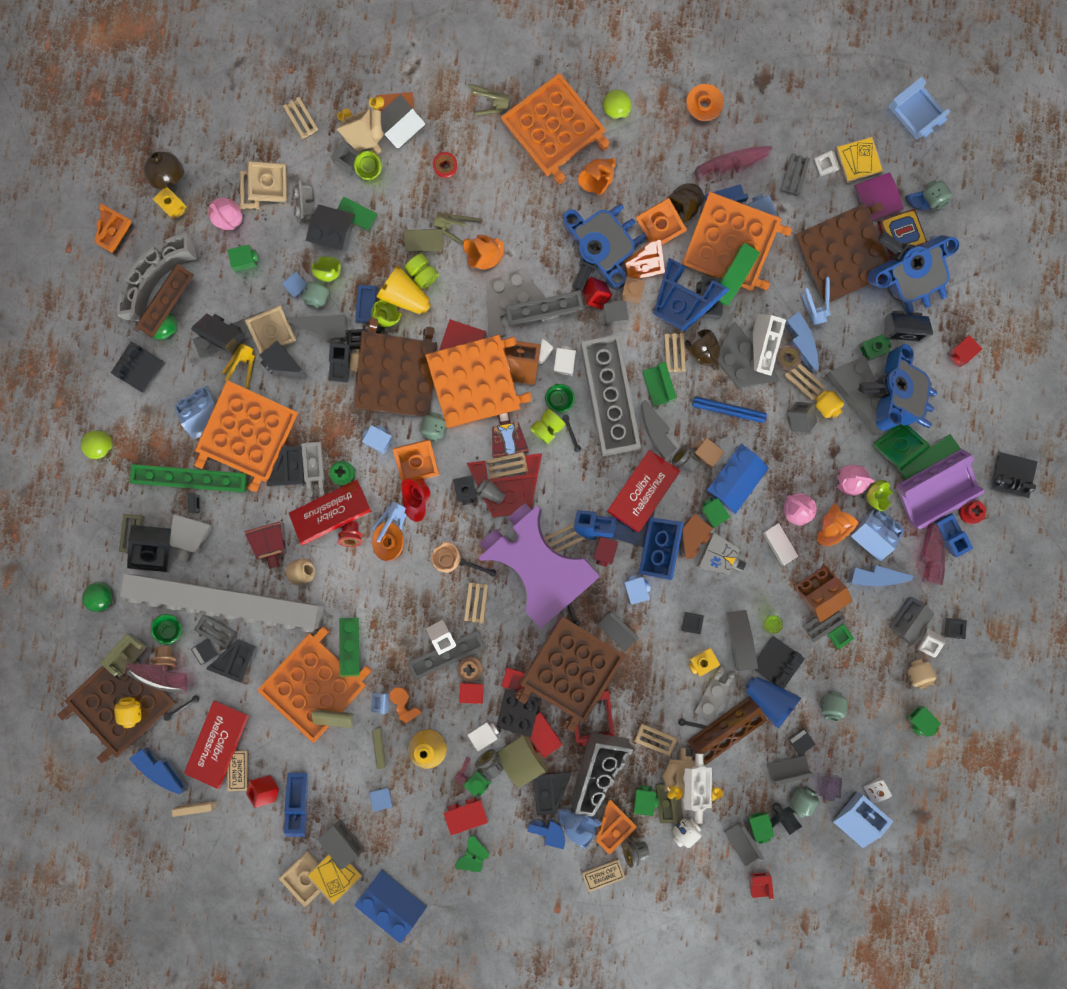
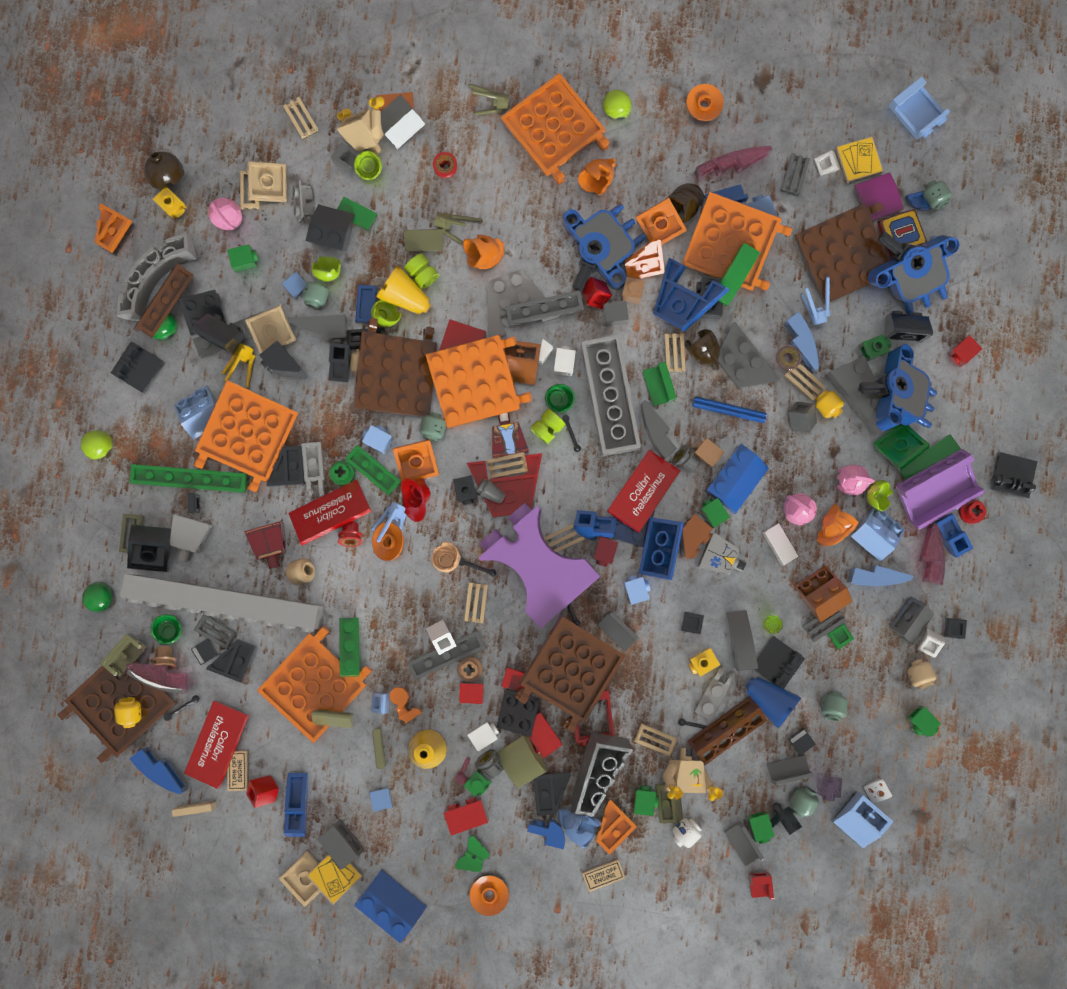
(198, 305): none -> black hinge
(373, 470): none -> green plate
(489, 905): none -> orange dish
(635, 853): dark grey piece -> none
(698, 788): white plate -> none
(766, 342): white slope -> none

